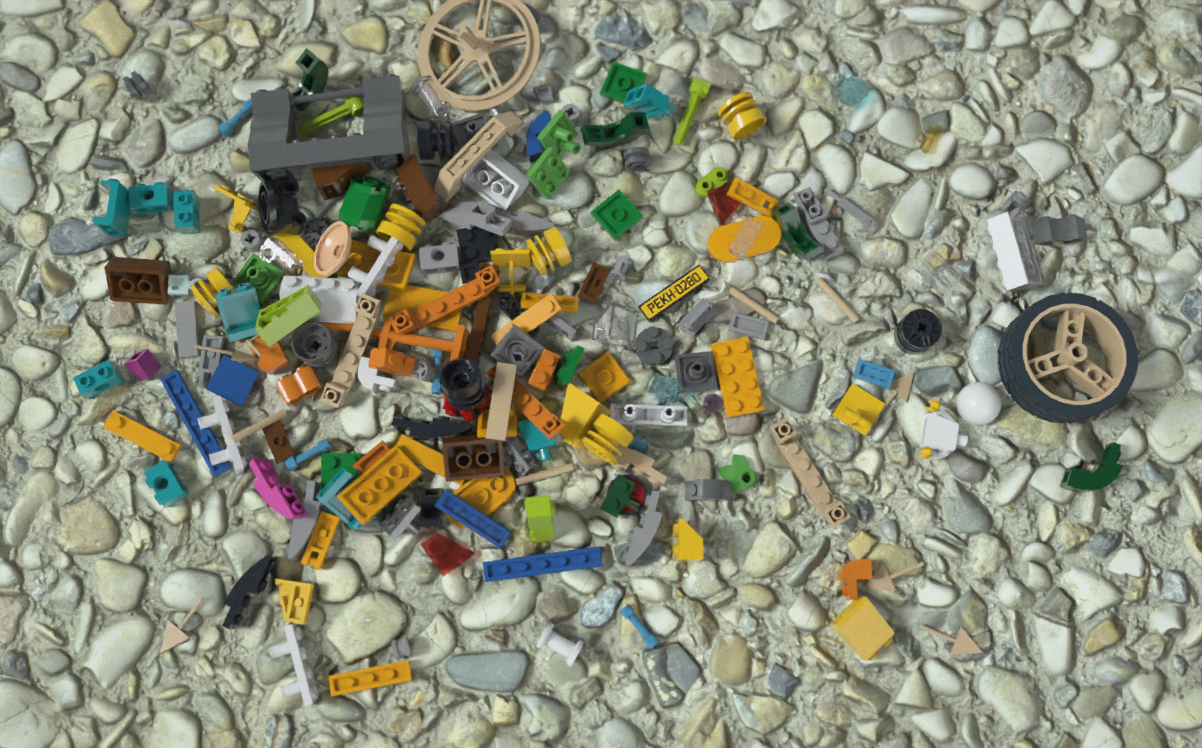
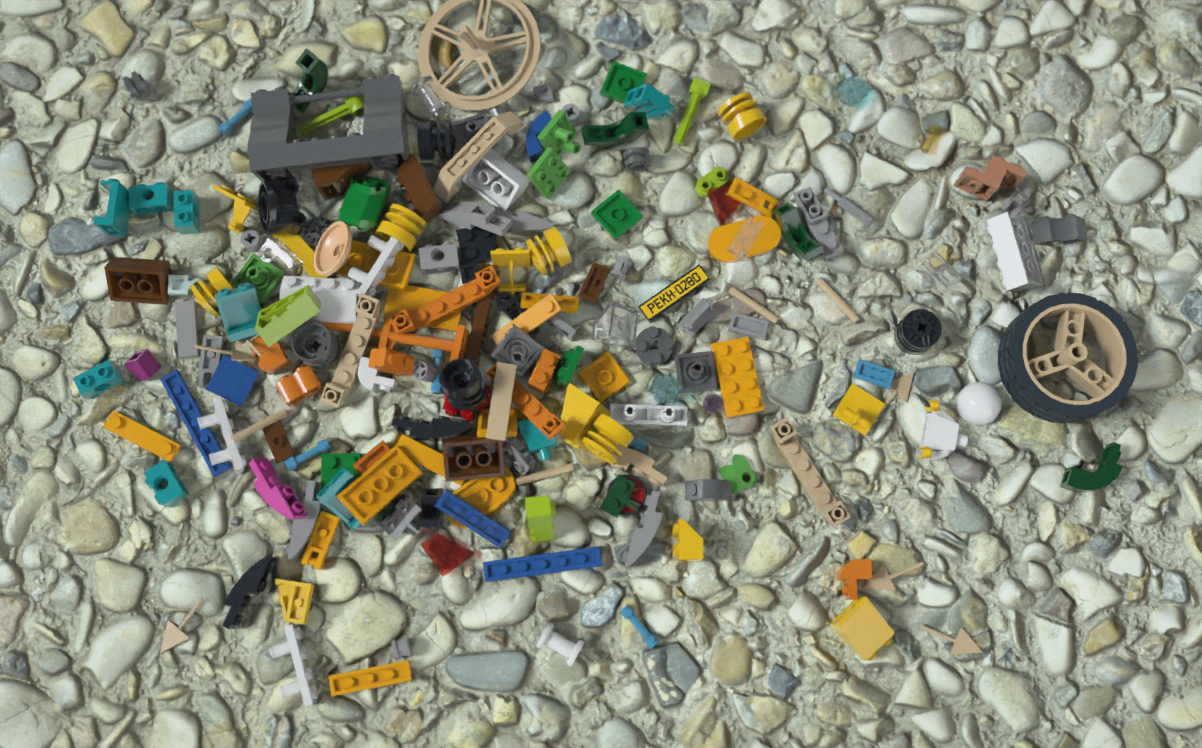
(992, 175): none -> nougat bracket

